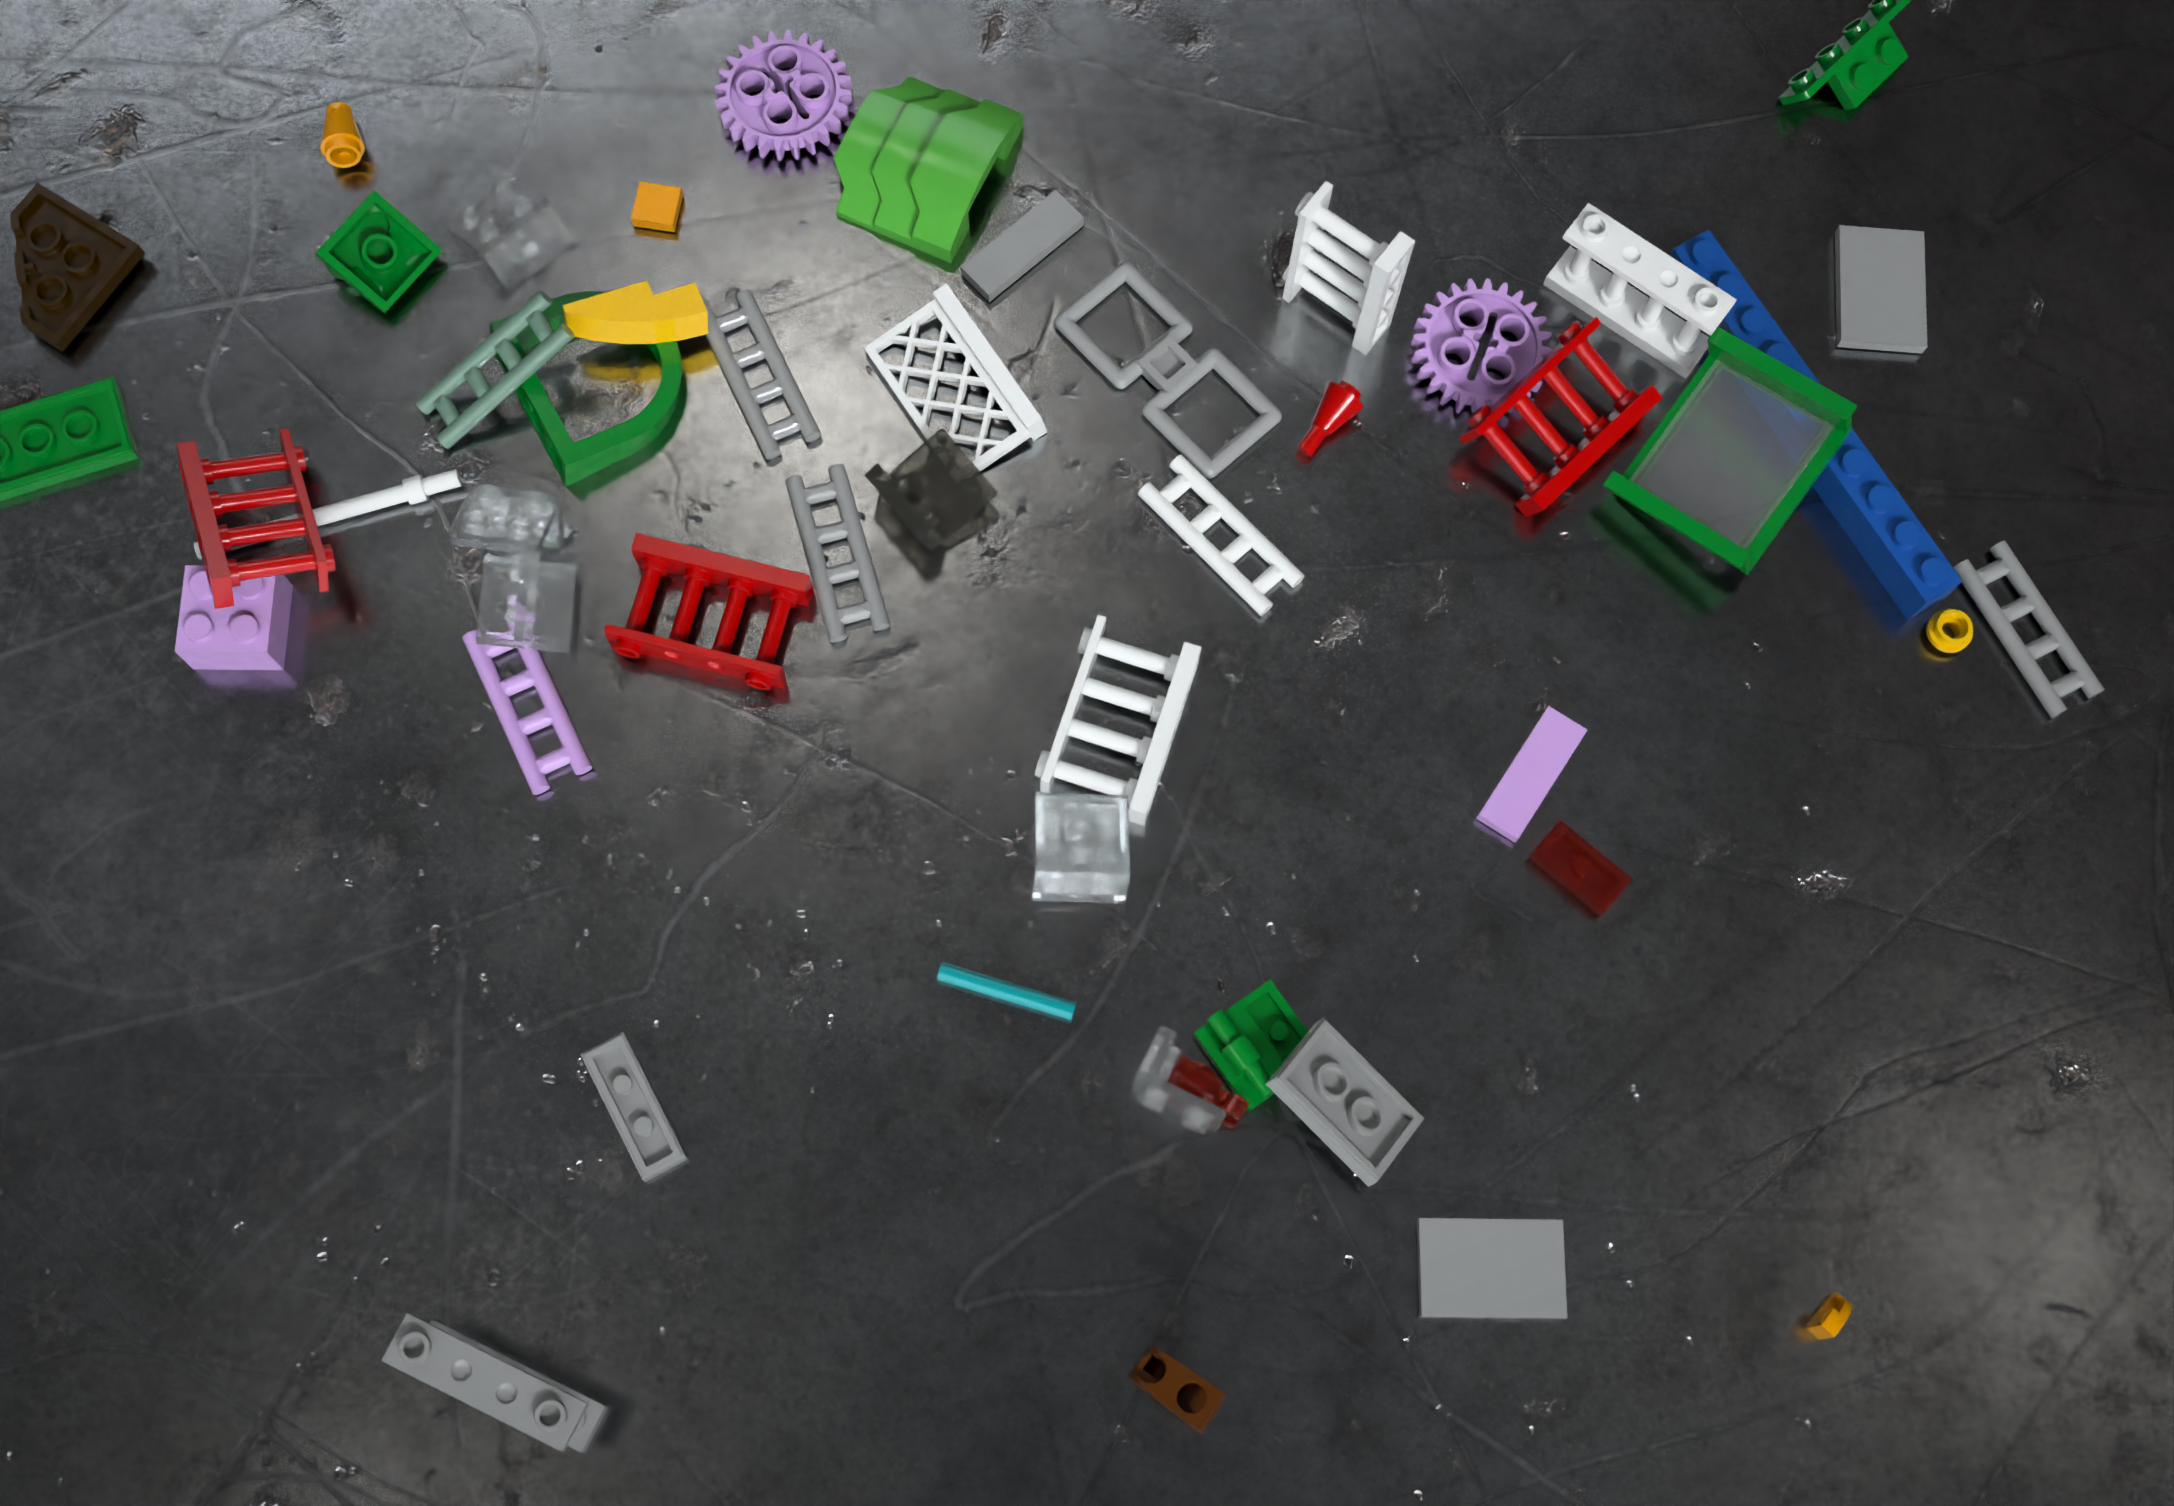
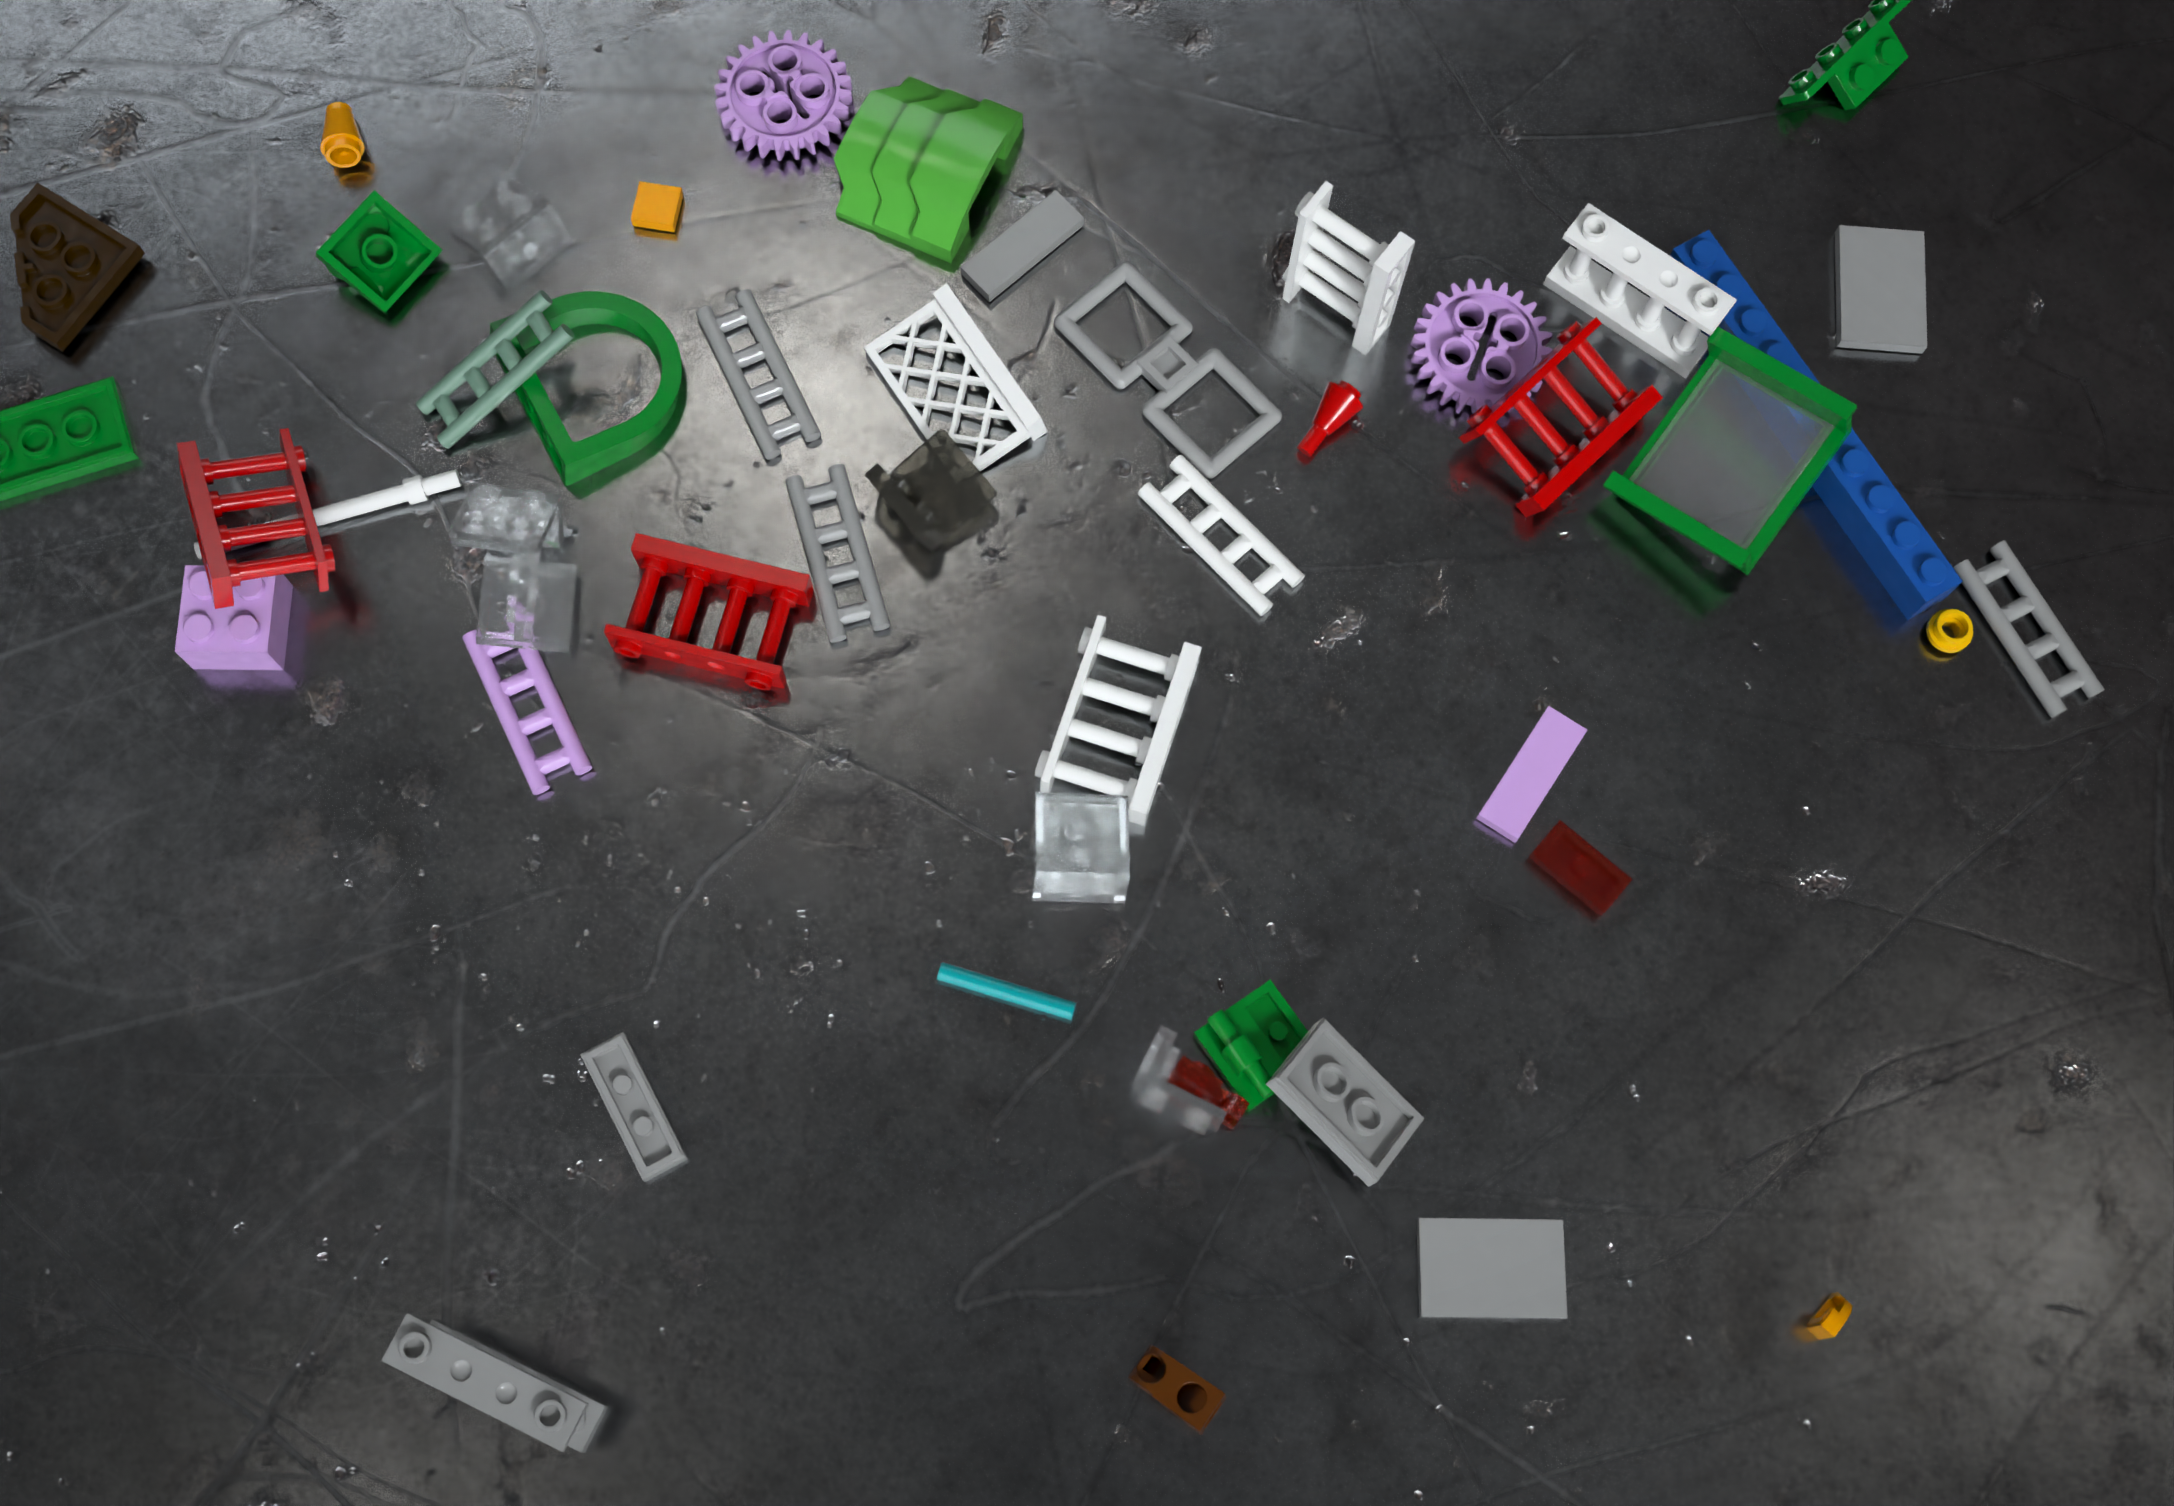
(638, 316): yellow slope -> none

